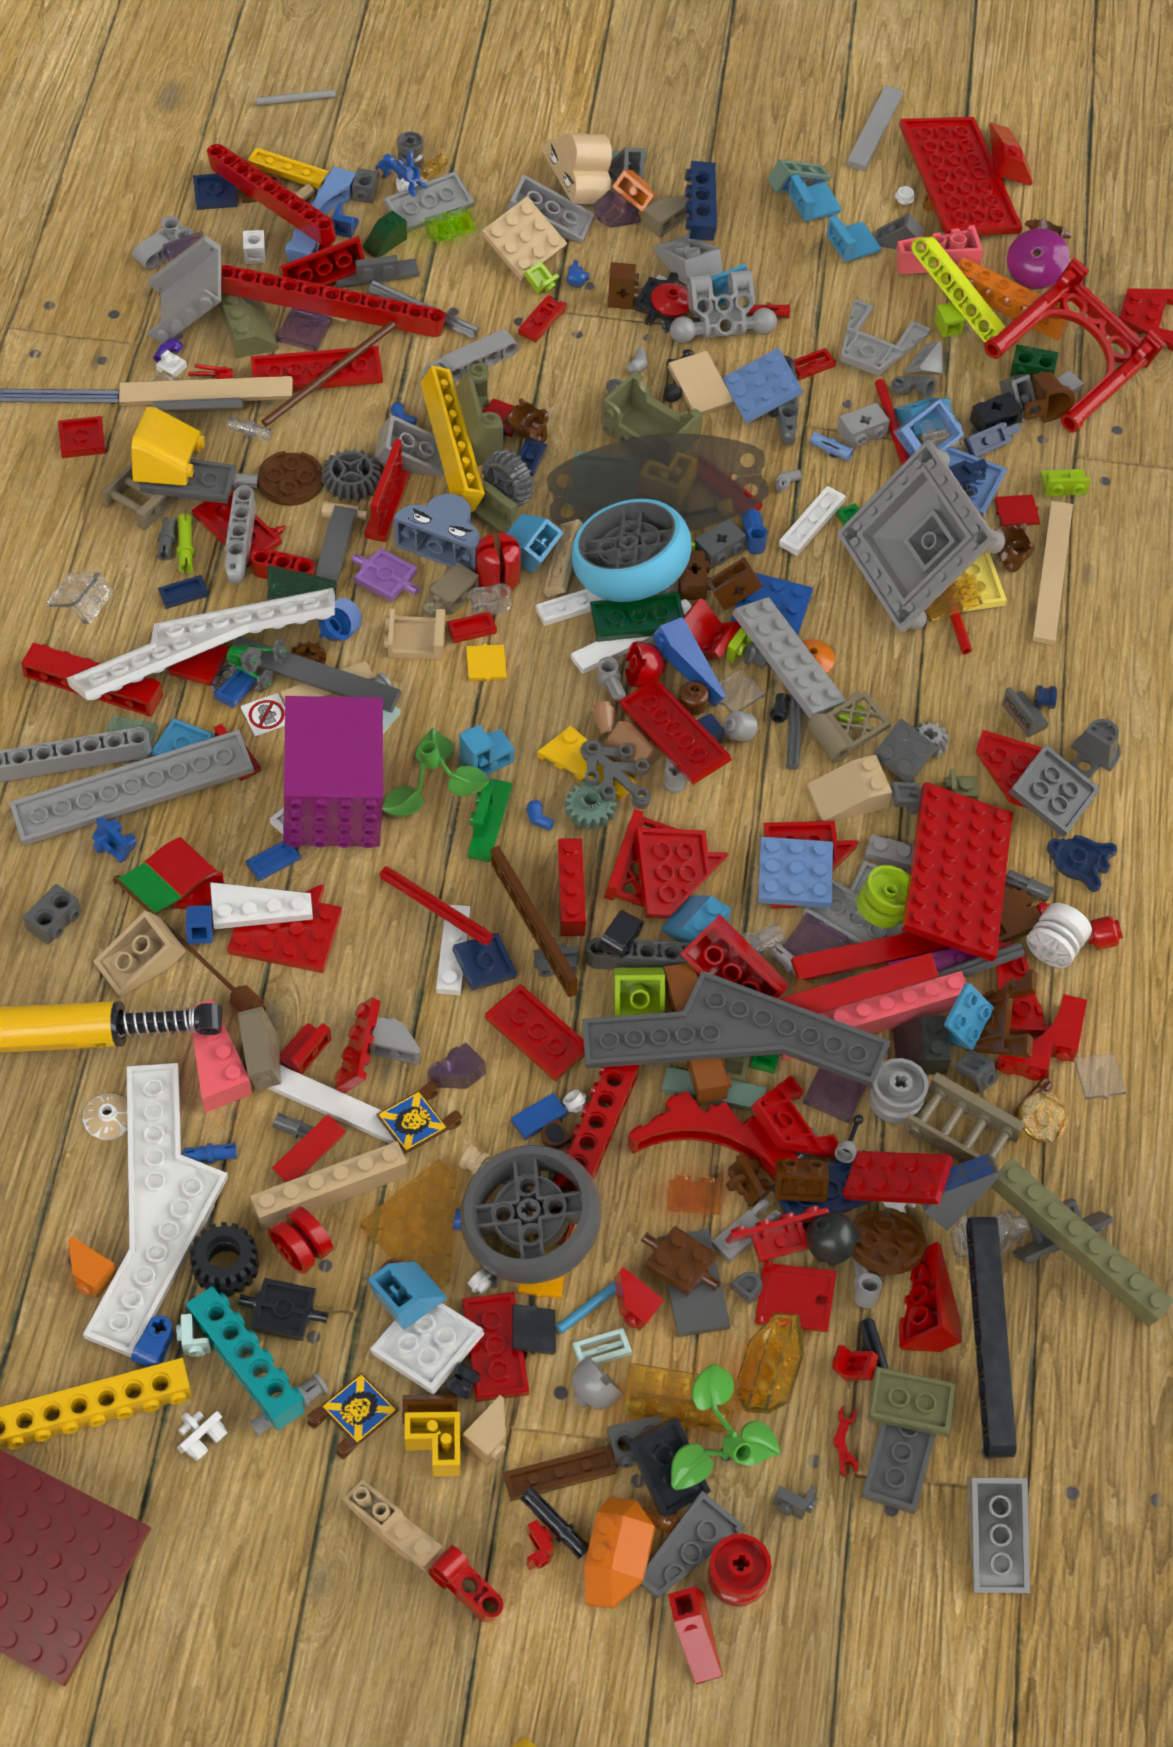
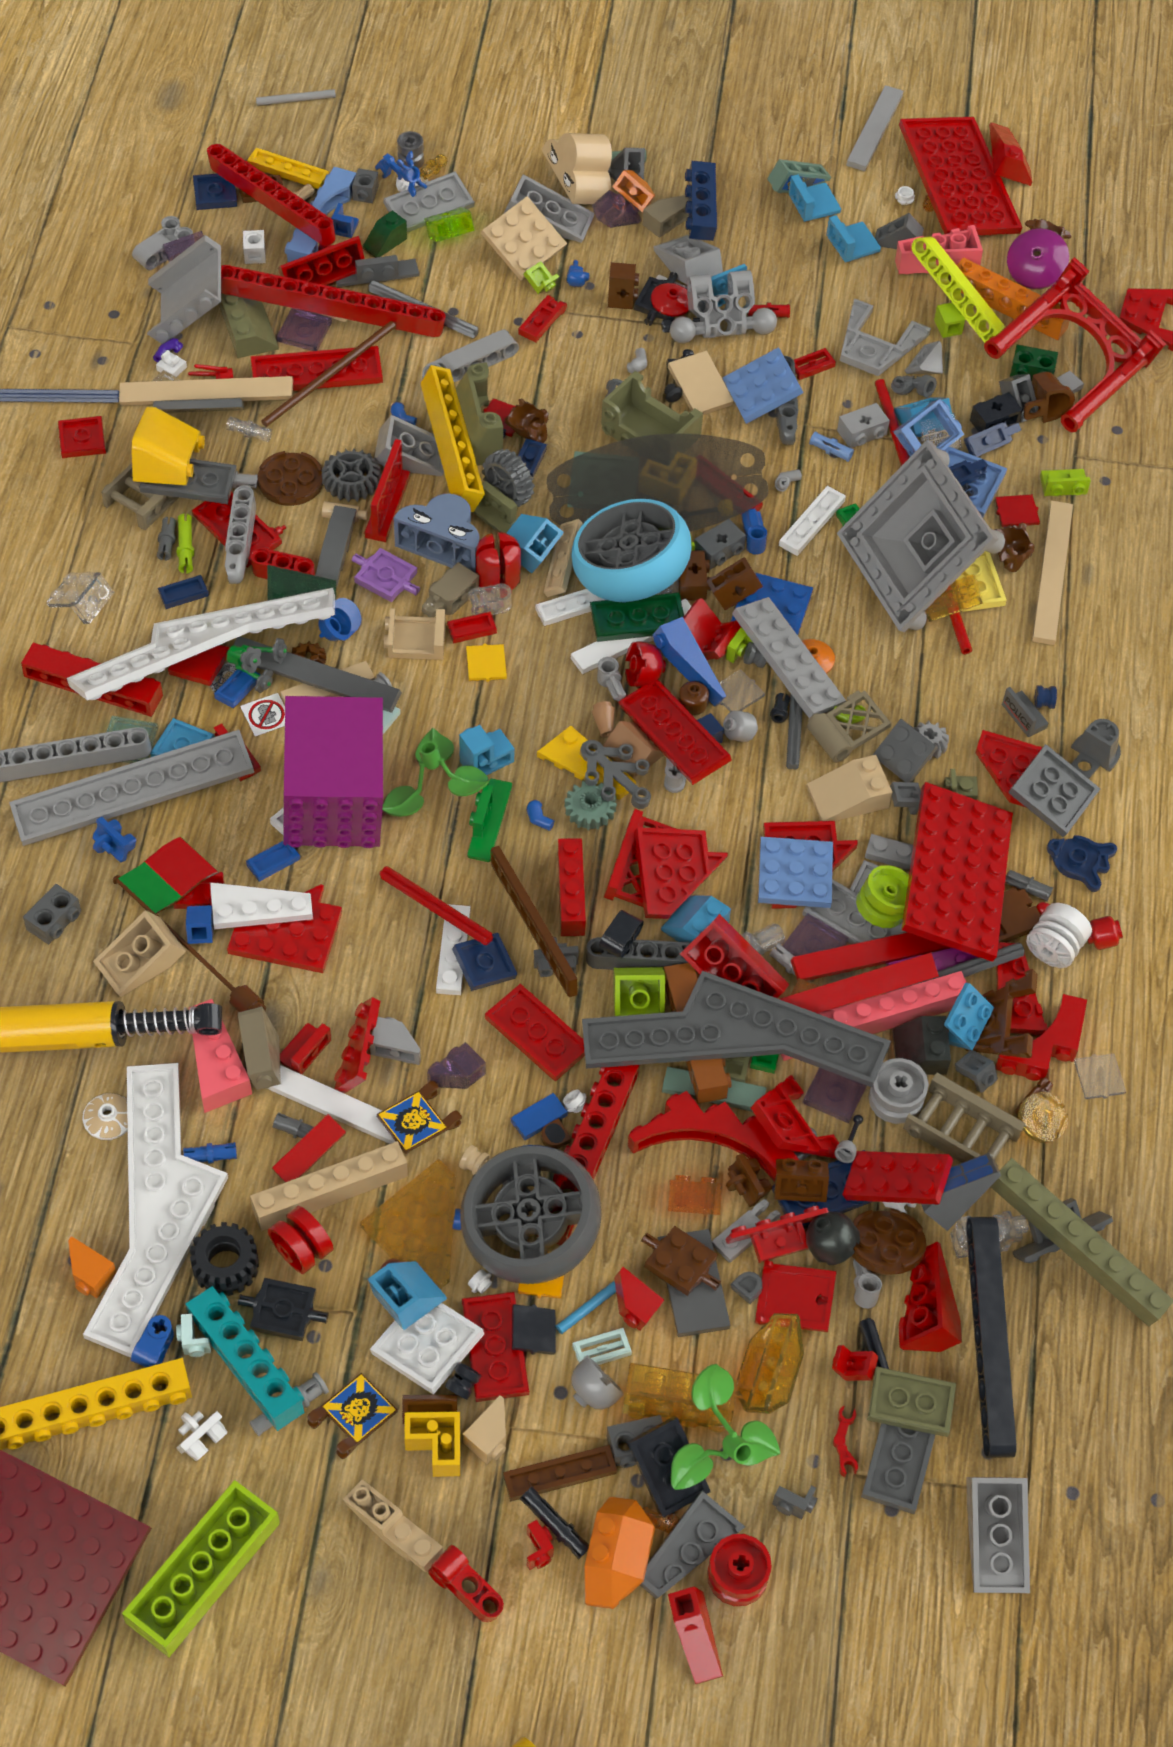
(201, 1568): none -> lime brick

